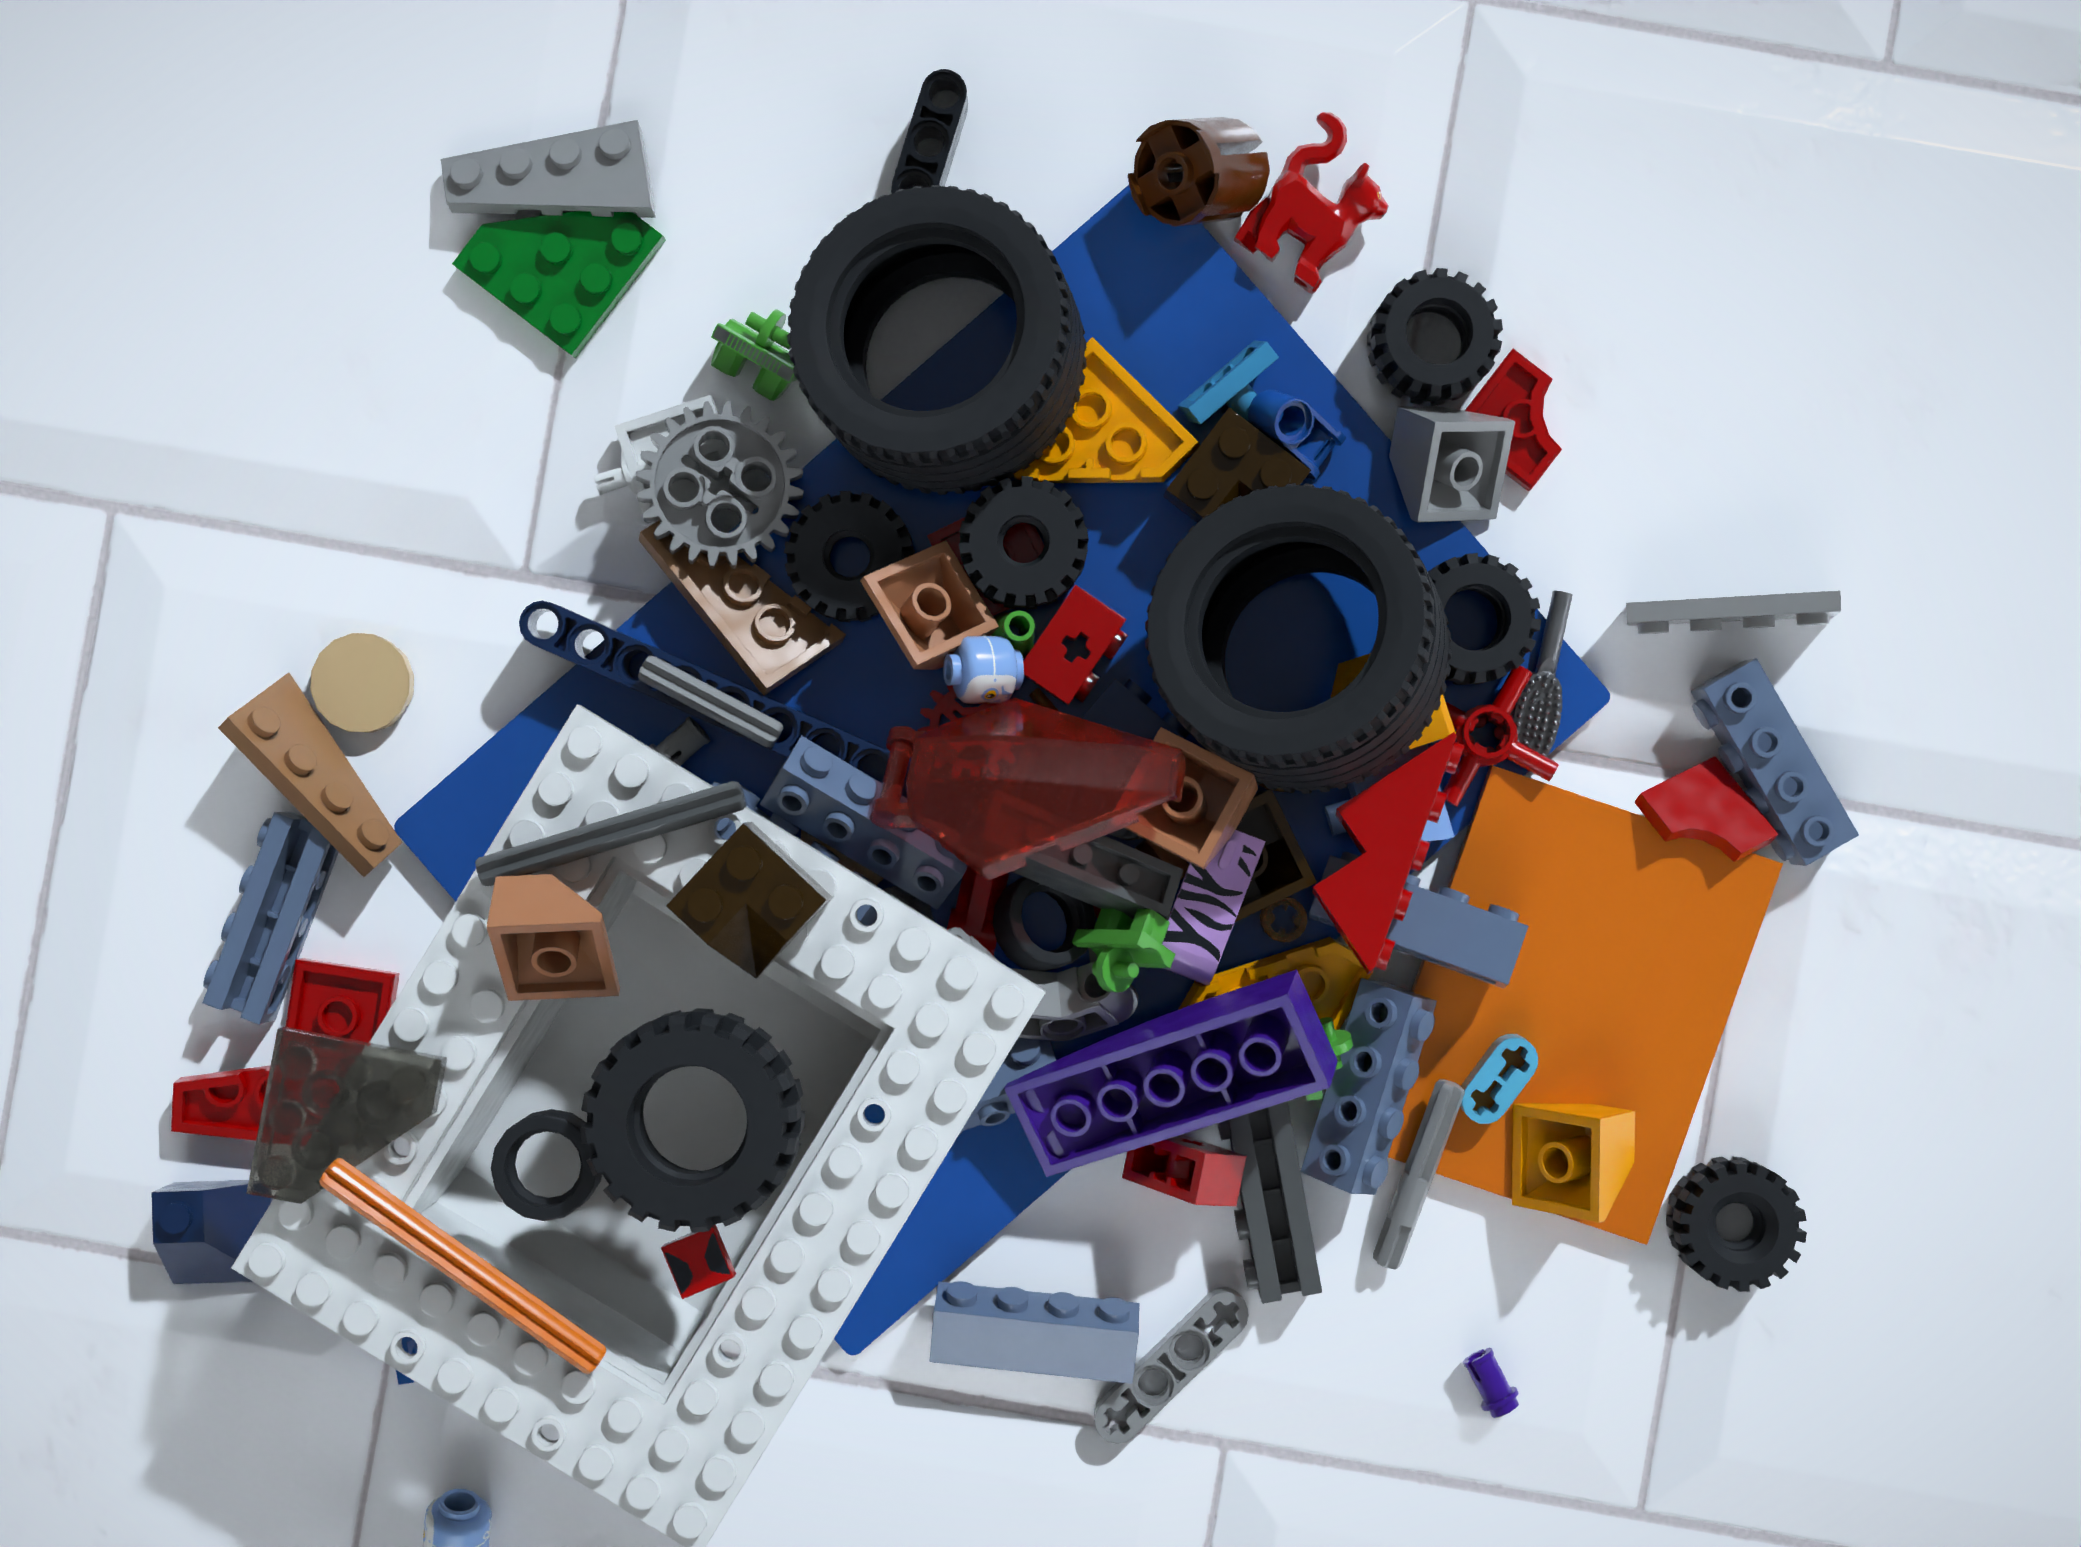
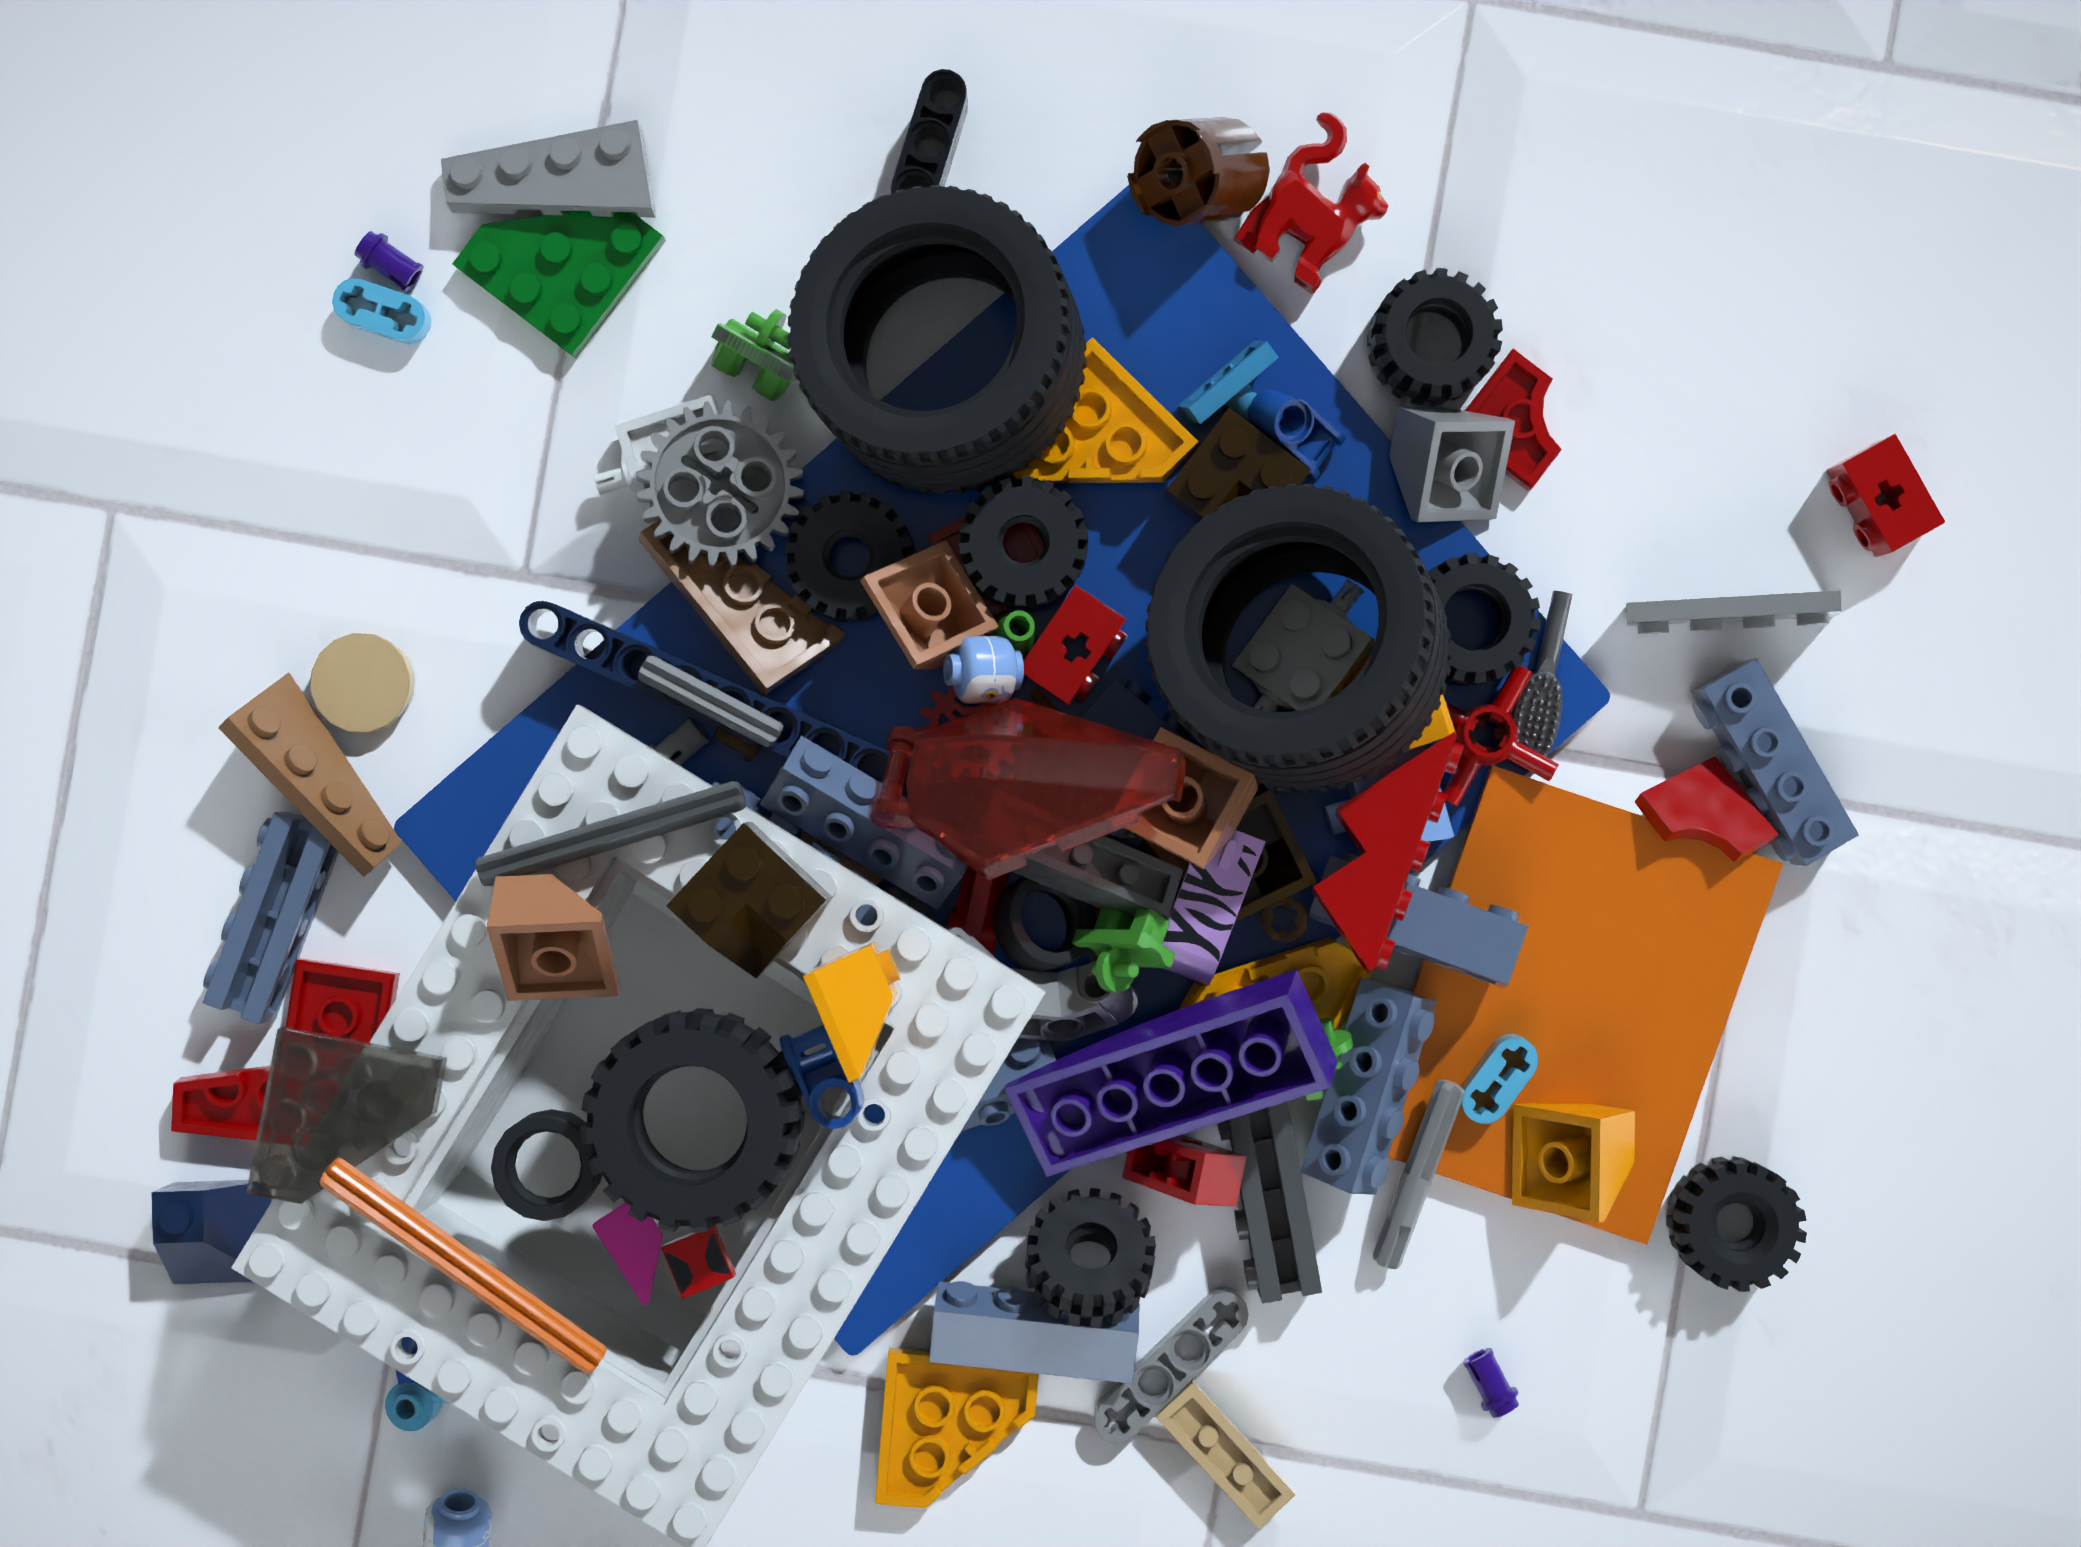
(386, 300): none -> medium azure beam
(389, 261): none -> dark purple pin
(425, 1403): none -> medium azure plate
(632, 1246): none -> dark pink sticker
(748, 750): none -> clear orange piece
(817, 1073): none -> blue piece
(854, 1002): none -> light orange slope
(943, 1423): none -> light orange plate
(1083, 1290): none -> black tyre
(1226, 1454): none -> tan plate
(1305, 650): none -> white plate
(1908, 507): none -> red brick

